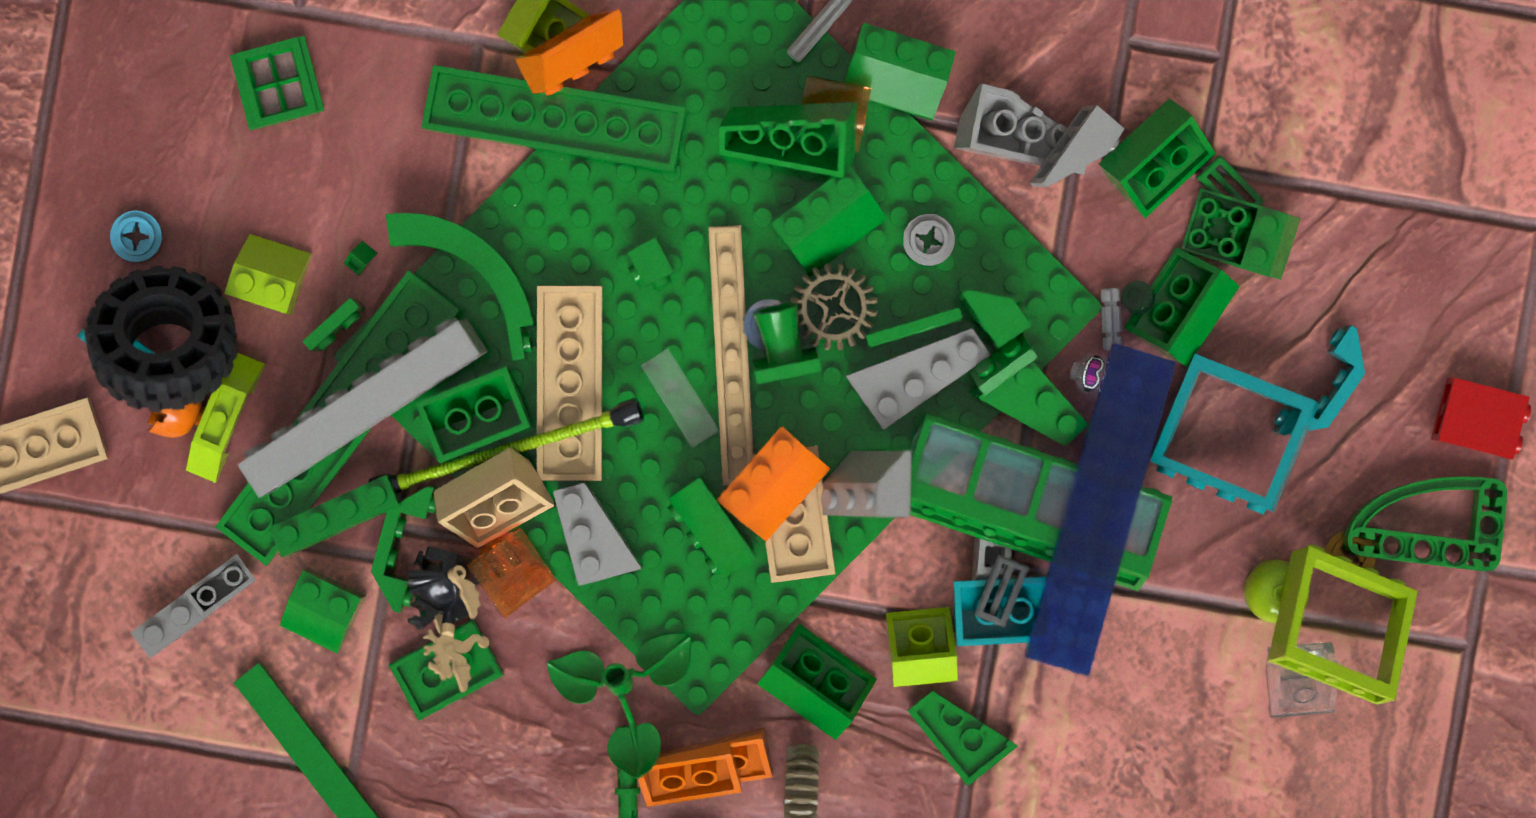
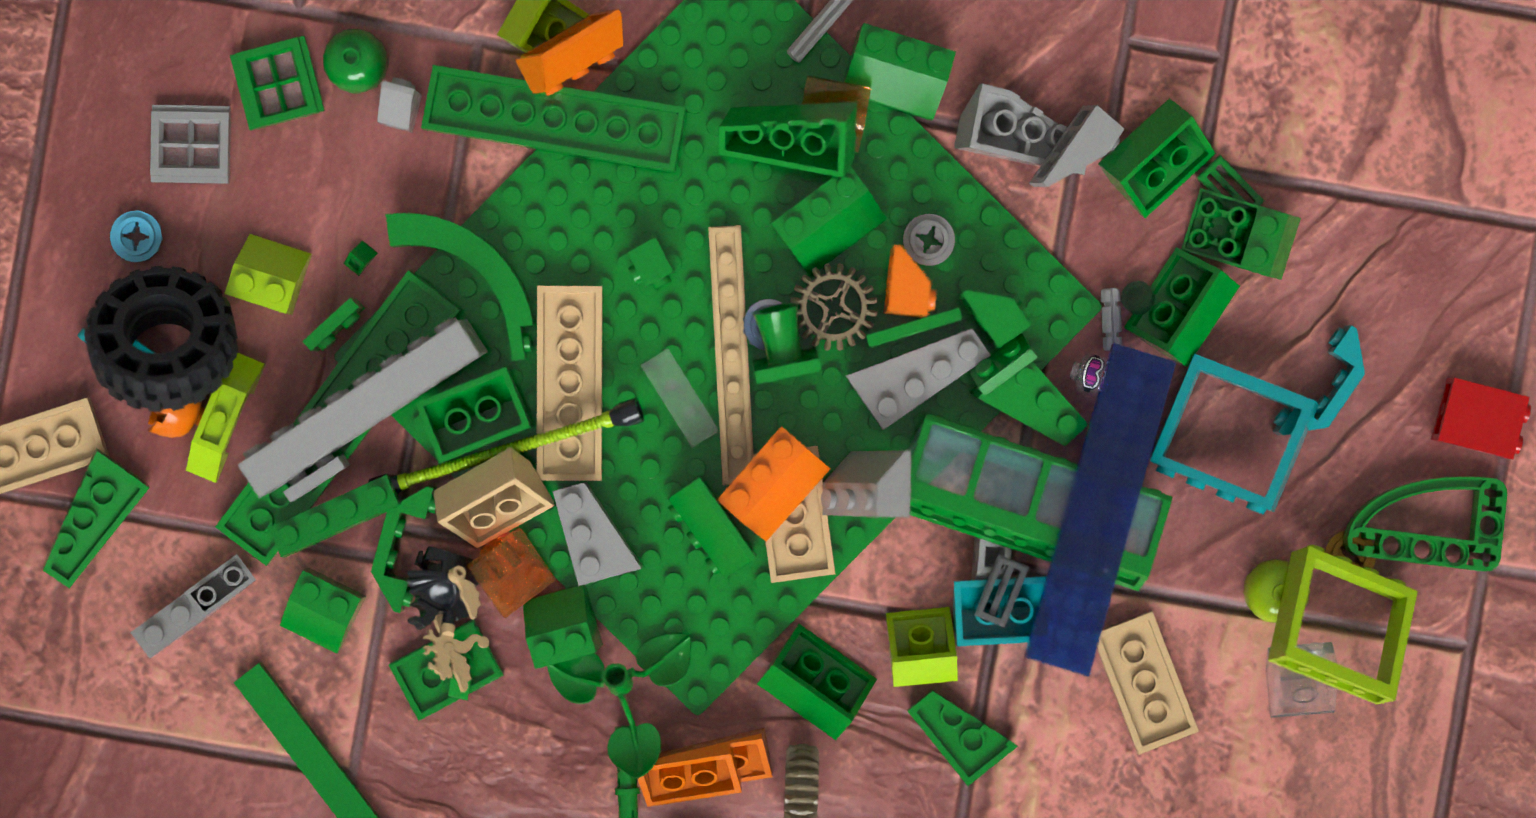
(97, 510): none -> green wing
(190, 144): none -> light grey piece
(304, 483): none -> light grey plate
(355, 61): none -> green cylinder
(399, 104): none -> light grey slope
(455, 692): none -> green piece
(560, 626): none -> green slope
(907, 287): none -> orange slope
(1145, 683): none -> tan plate

